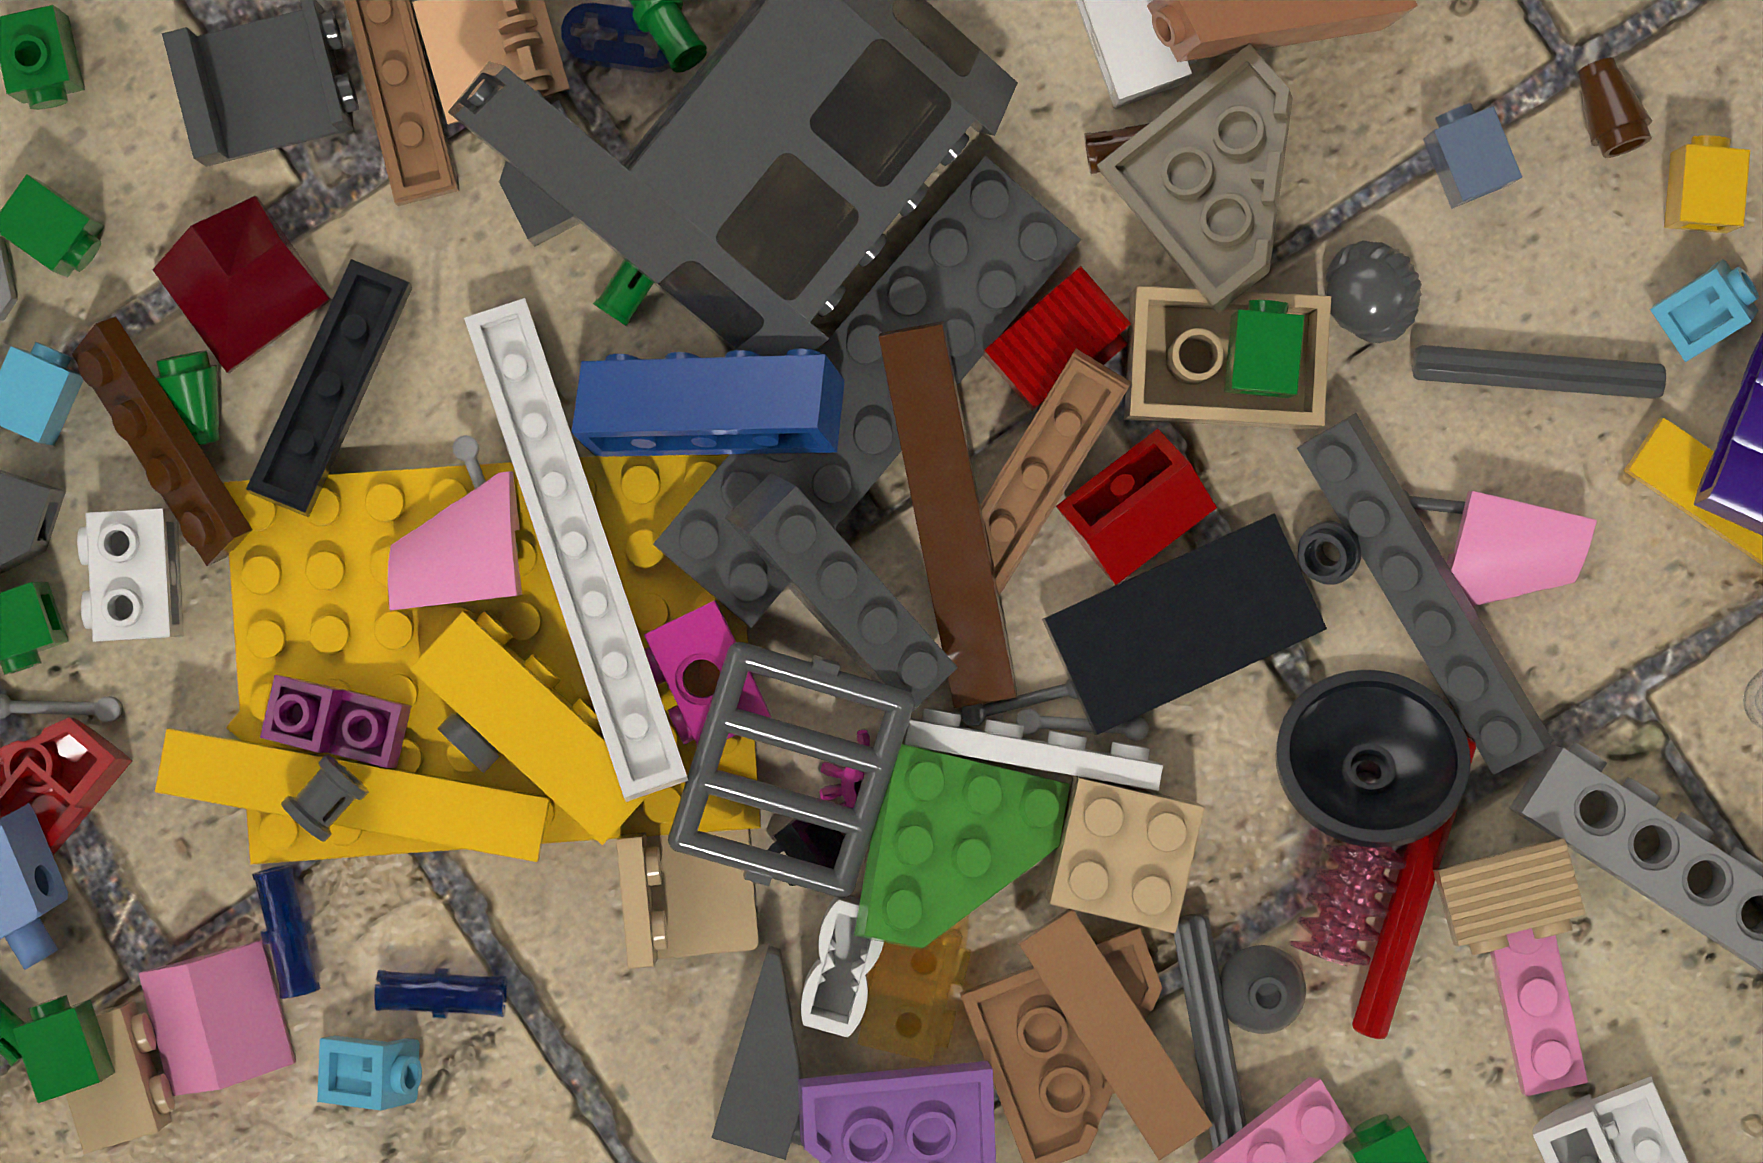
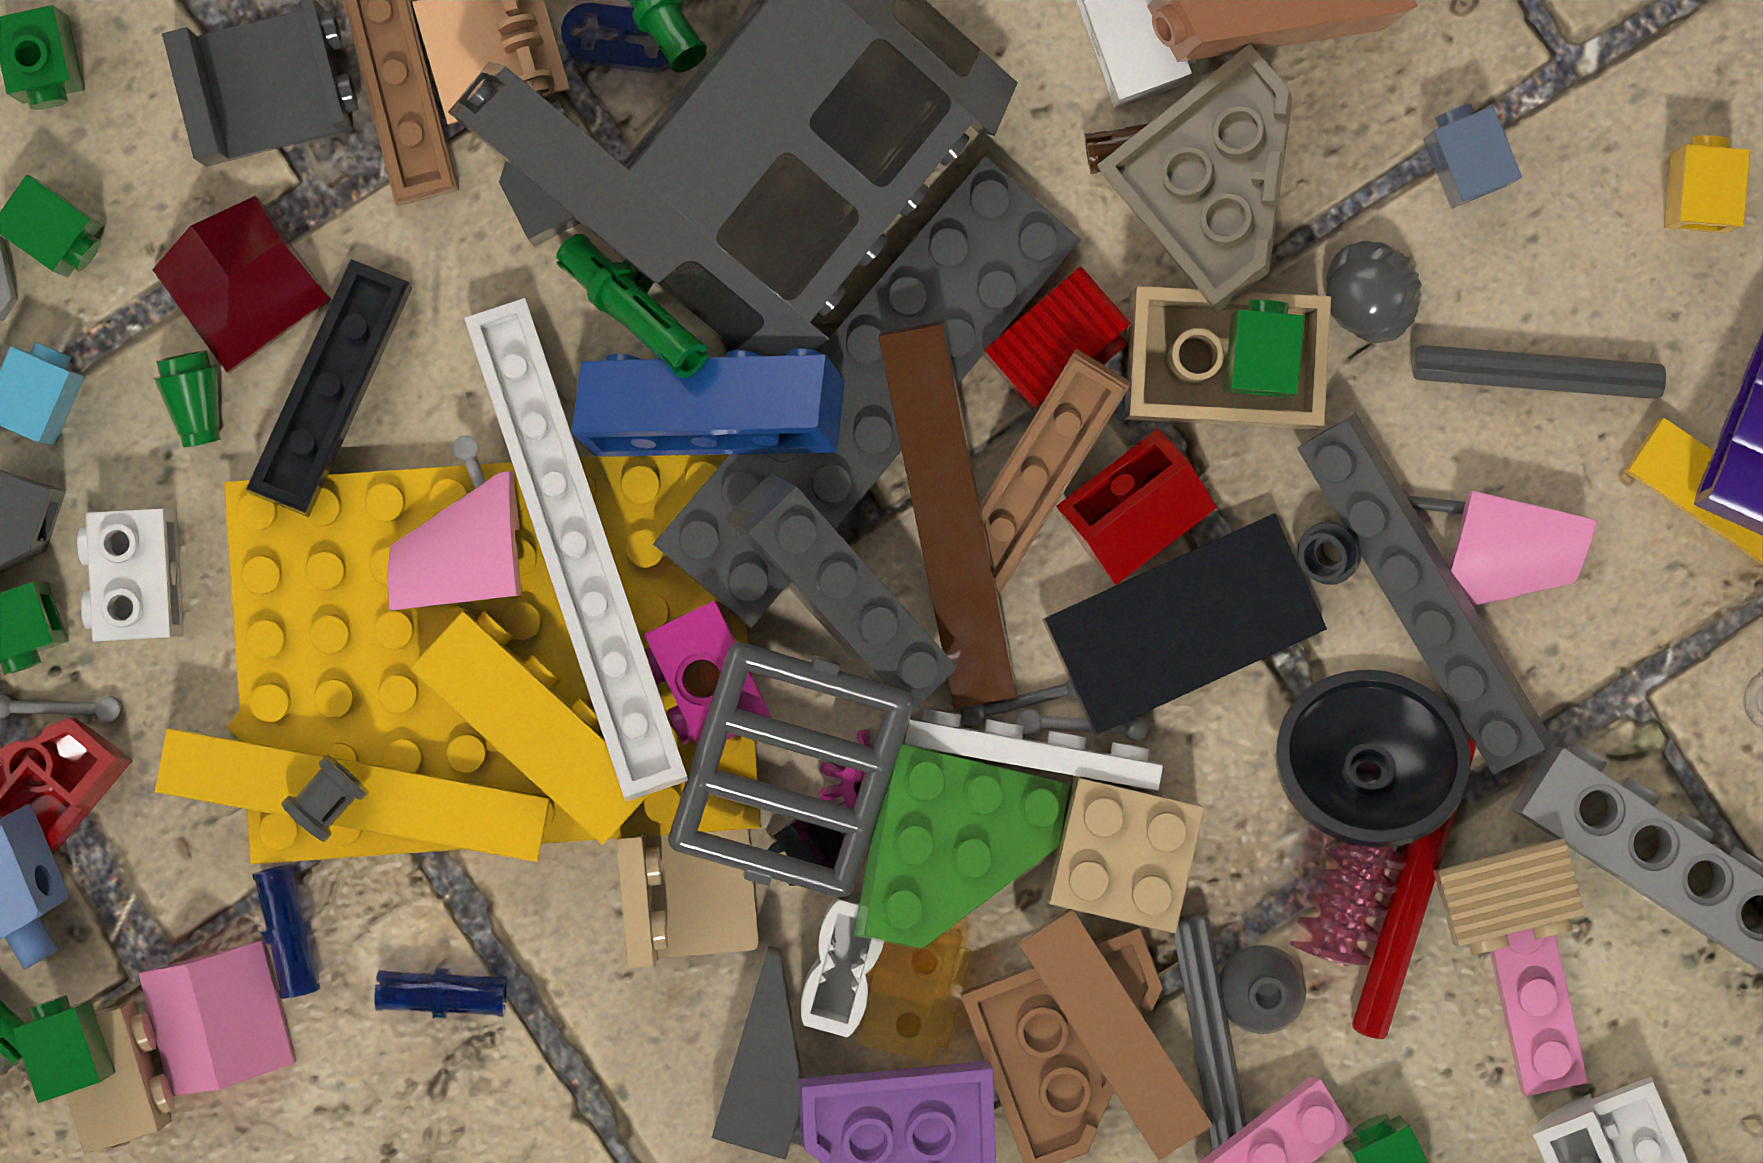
(160, 441): reddish brown plate -> none
(335, 721): magenta slope -> none
(368, 1072): medium azure bracket -> none
(469, 741): dark grey tile -> none
(614, 289): none -> green pin
(1612, 109): reddish brown cone -> none
(1707, 309): medium azure bracket -> none

